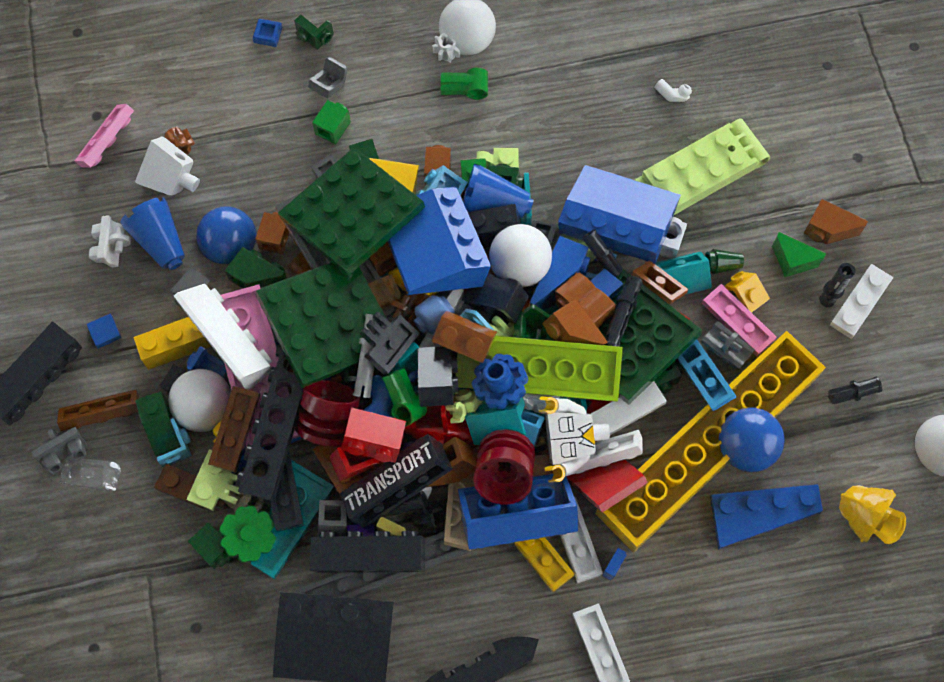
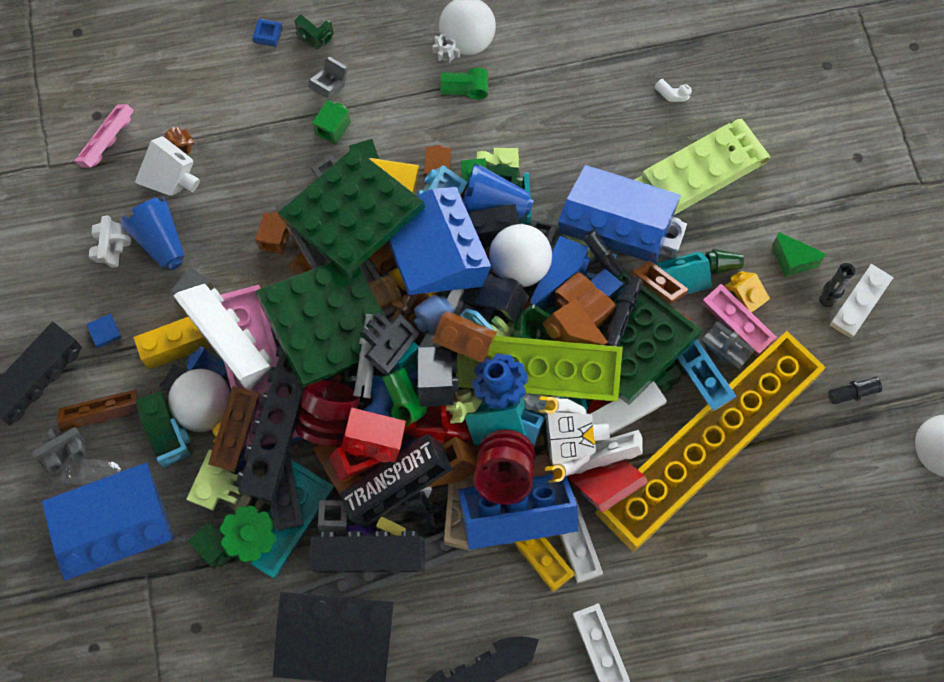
(106, 521): none -> blue slope
(178, 484): reddish brown hinge -> none
(224, 233): blue piece -> none
(251, 269): dark green slope -> none
(614, 564): blue tile -> none
(751, 513): blue wing -> none
(752, 439): blue piece -> none
(833, 224): dark orange slope -> none
(870, 513): yellow head -> none

